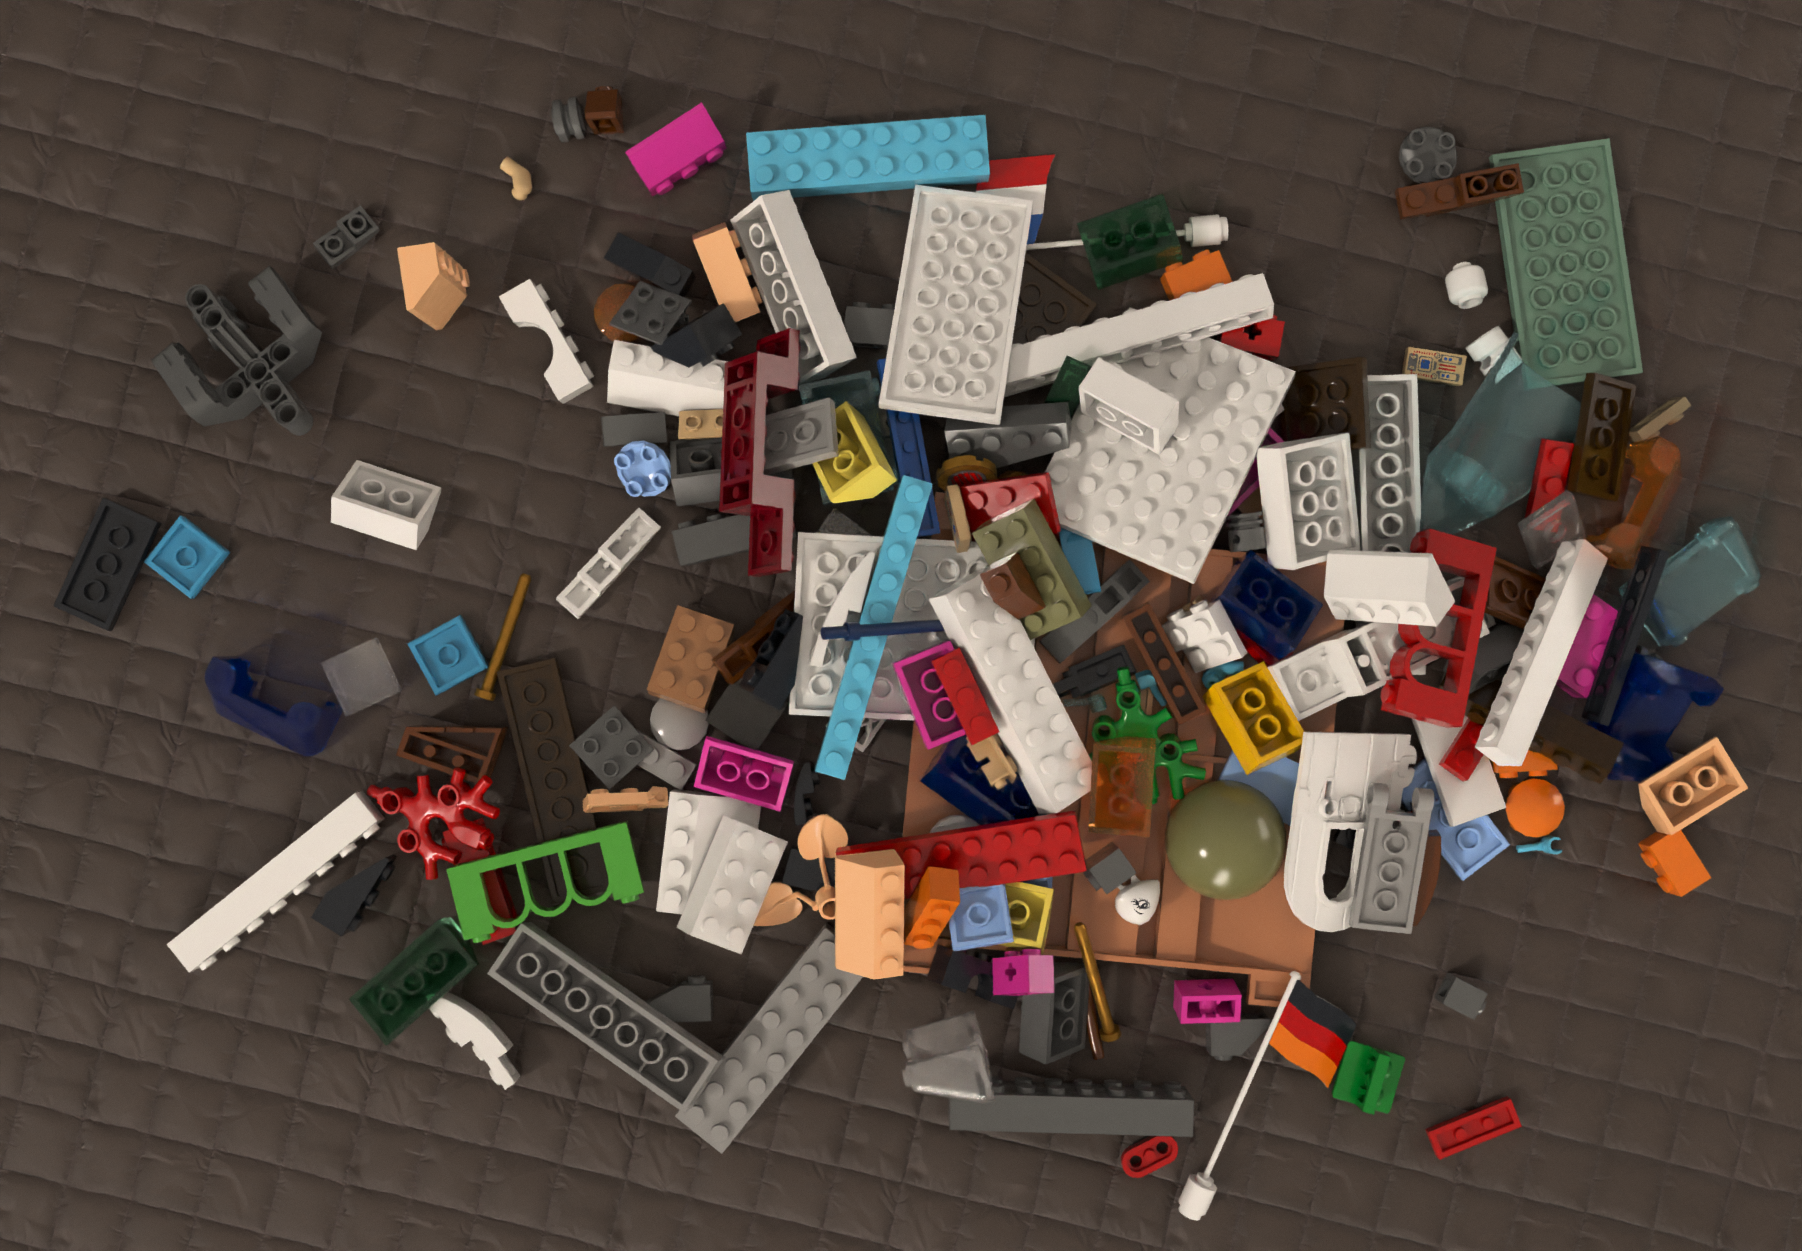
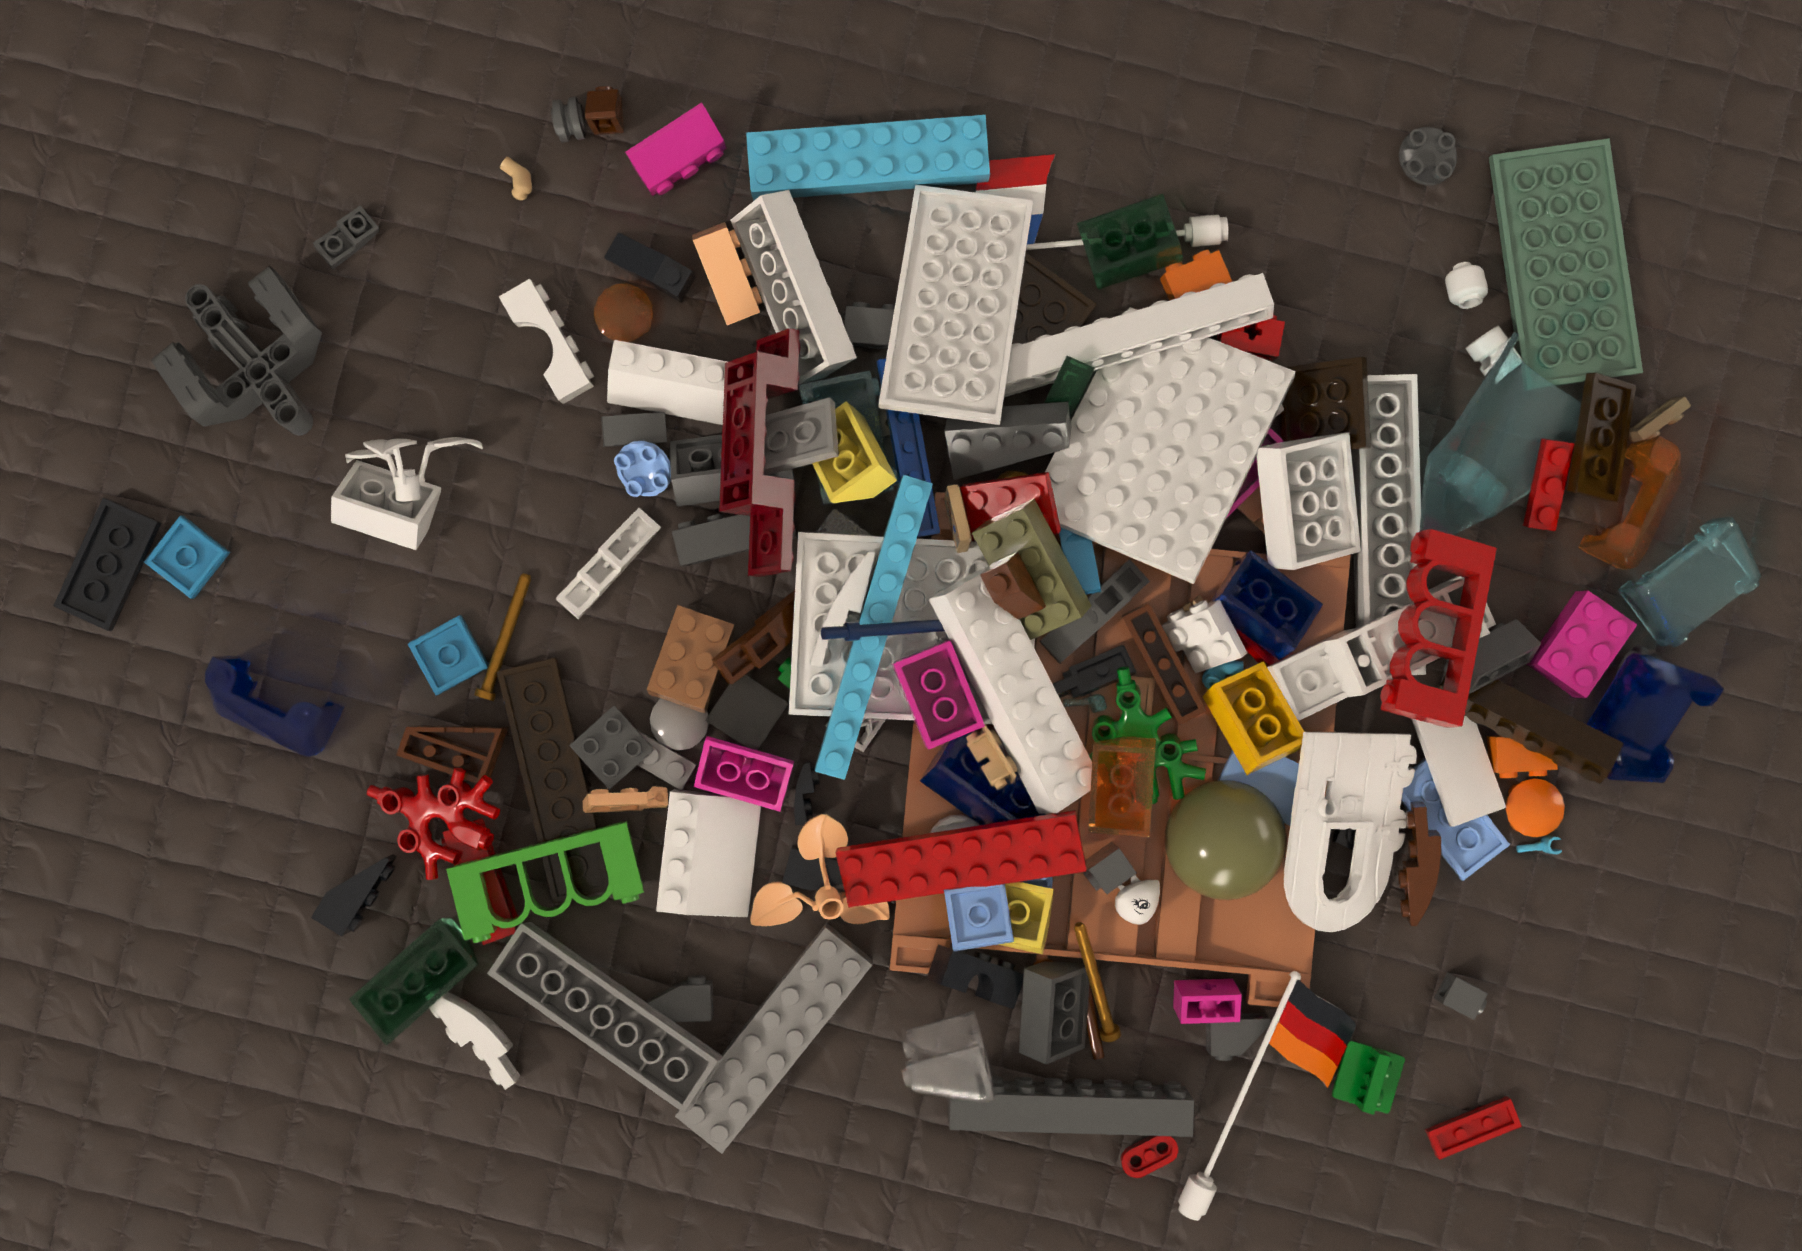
(276, 881): white brick -> none
(361, 677): clear tile -> none
(405, 480): none -> white plant
(432, 283): light nougat slope -> none
(651, 313): dark grey hinge -> none
(700, 424): tan hinge -> none
(701, 338): black slope -> none
(732, 885): white brick -> none
(775, 666): black slope -> none
(869, 914): light nougat slope -> none
(931, 907): orange brick -> none
(965, 470): pearl gold tile -> none
(965, 696): red plate -> none
(1023, 973): dark pink brick -> none
(1129, 405): white brick -> none
(1145, 680): medium azure hand -> none
(1245, 532): dark grey piece -> none
(1386, 587): white slope -> none
(1390, 862): light grey hinge -> none
(1434, 366): tan tile -> none
(1459, 192): reddish brown slope -> none
(1462, 755): red plate -> none
(1512, 593): reddish brown tile -> none
(1541, 653): white brick -> none
(1551, 526): clear tile -> none
(1625, 635): black tile -> none
(1673, 862): orange brick -> none
(1690, 787): light nougat slope -> none

